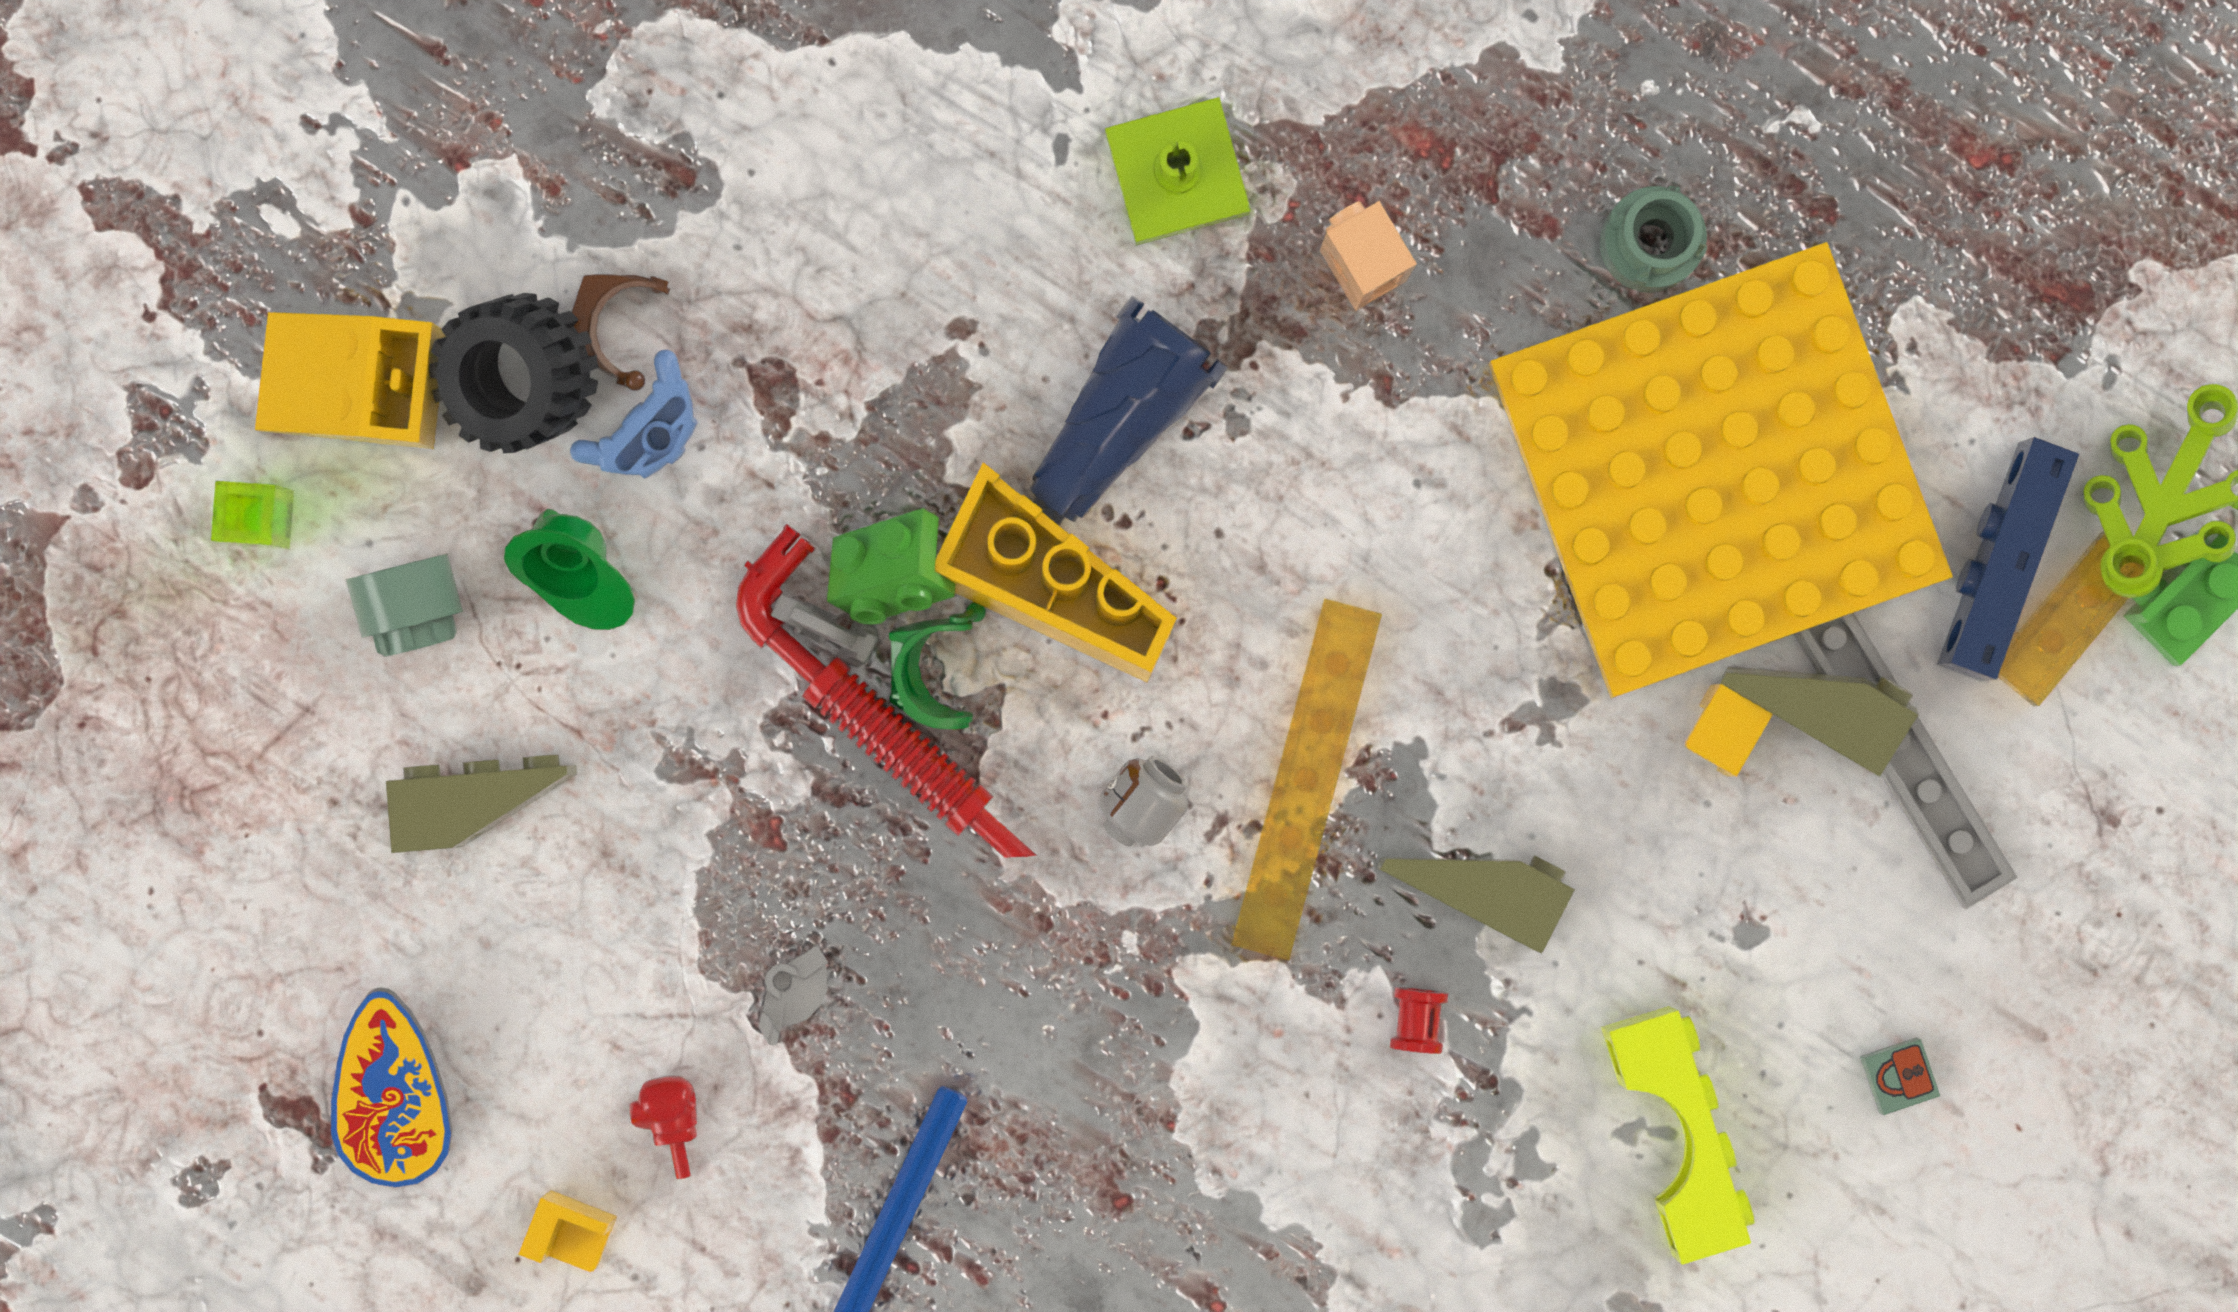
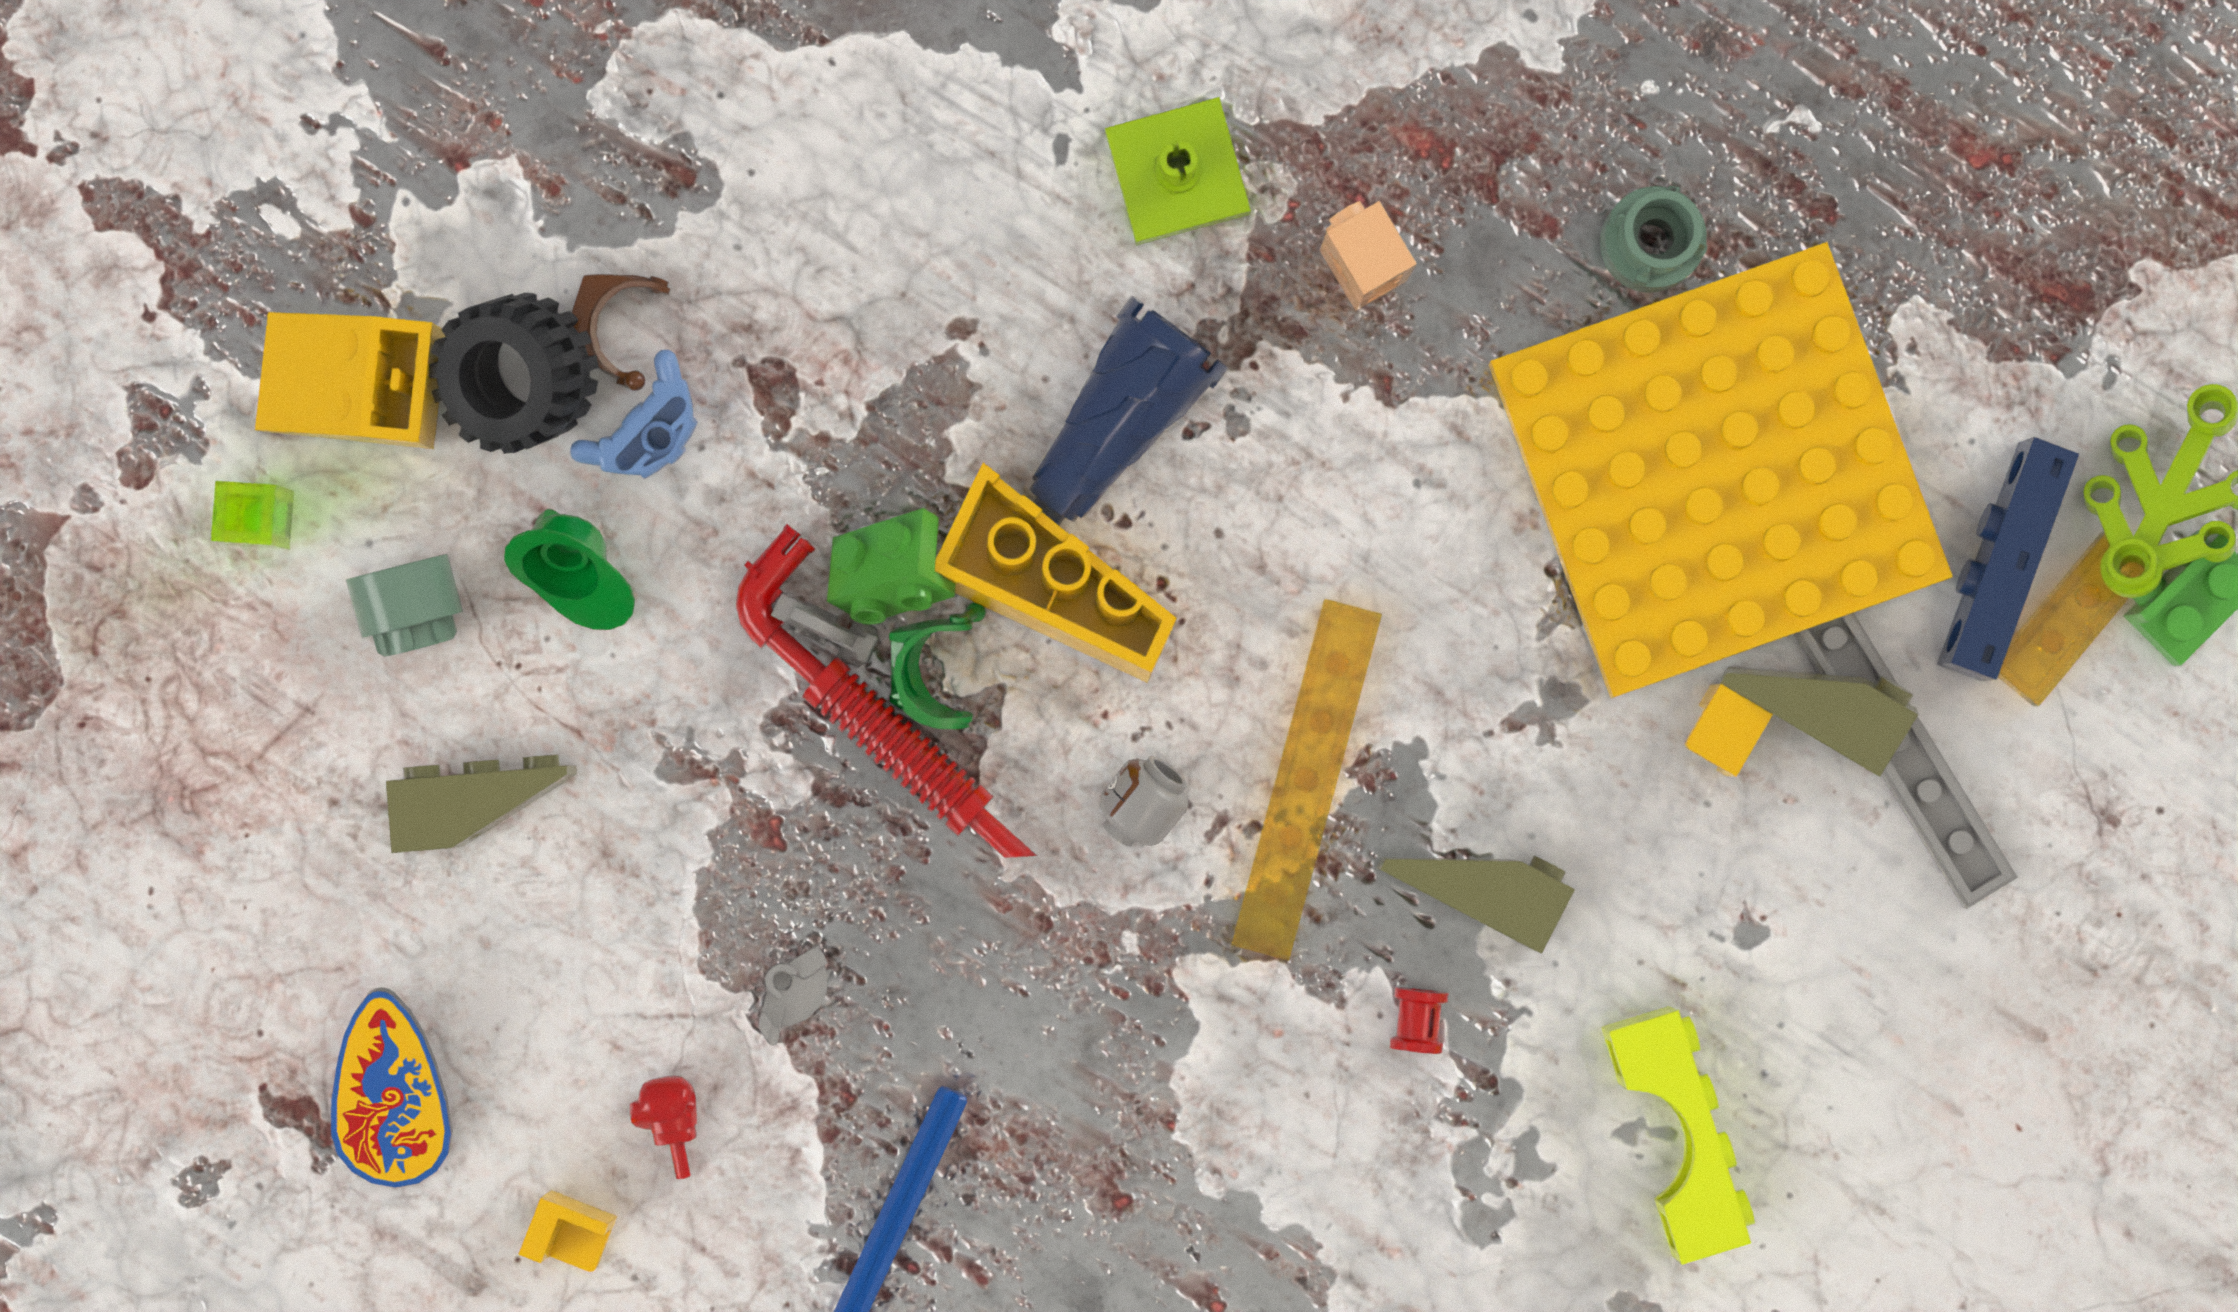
(1900, 1076): tile -> none

